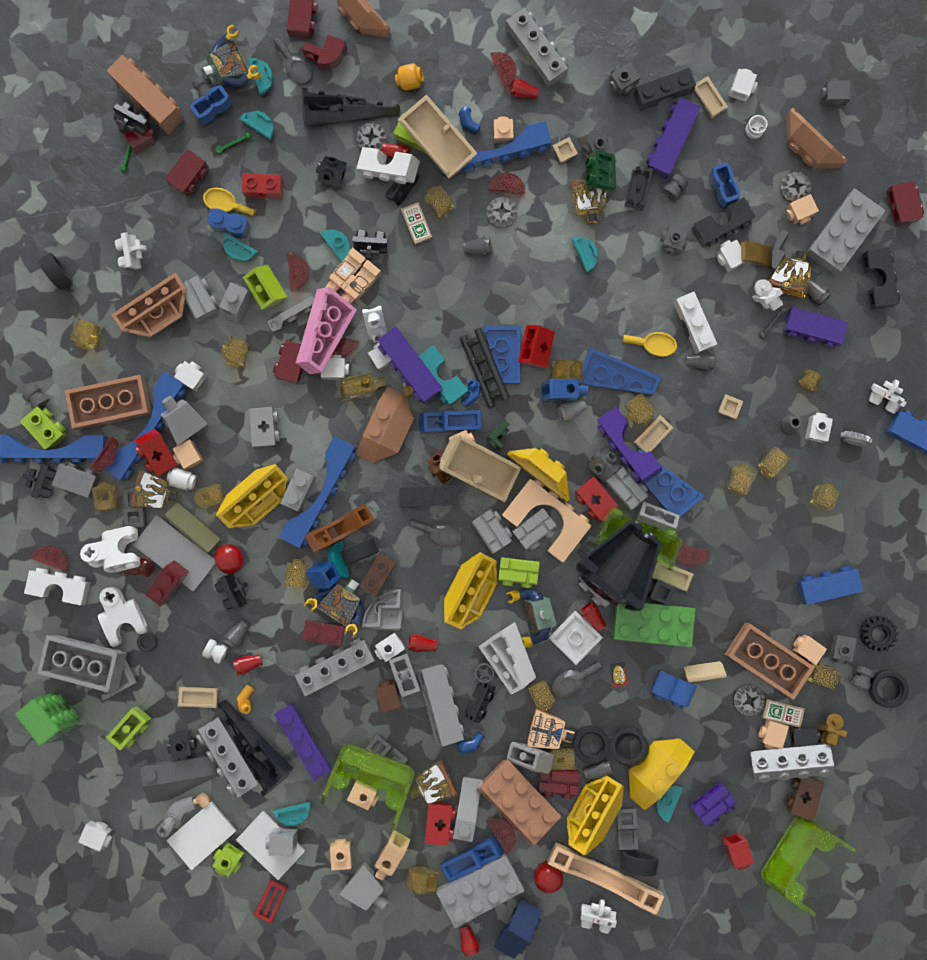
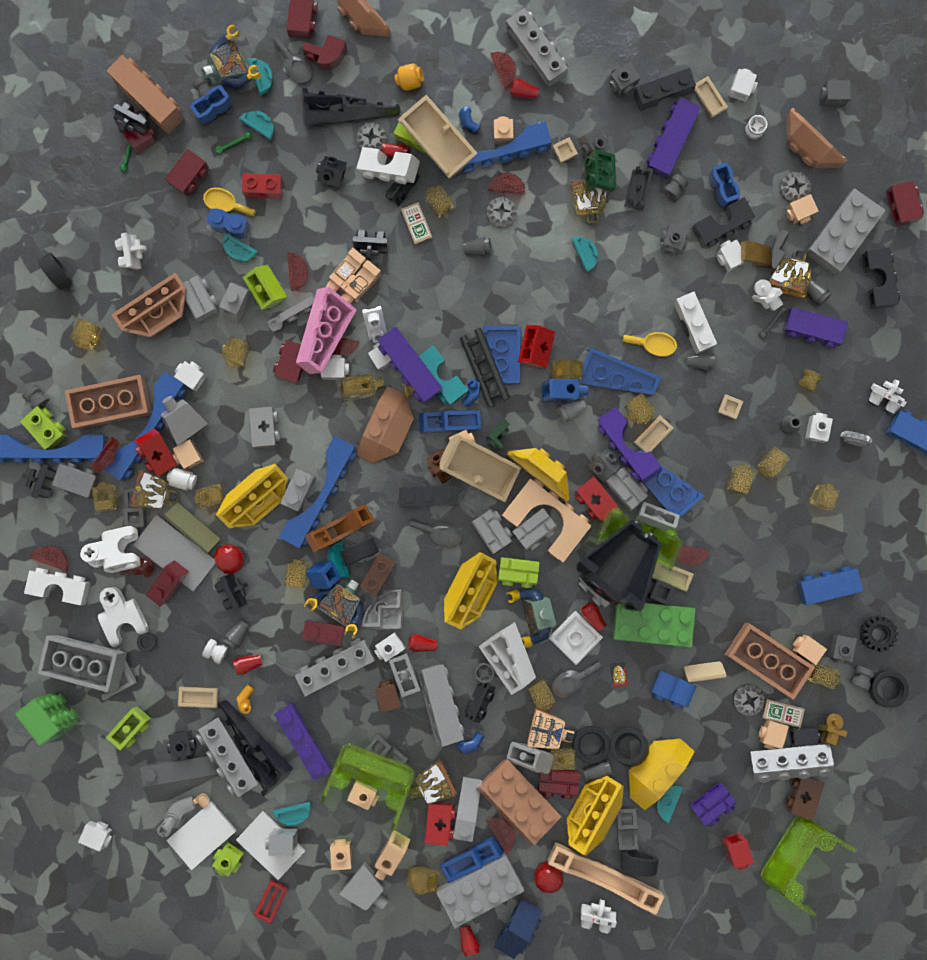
(338, 243): teal plate -> none

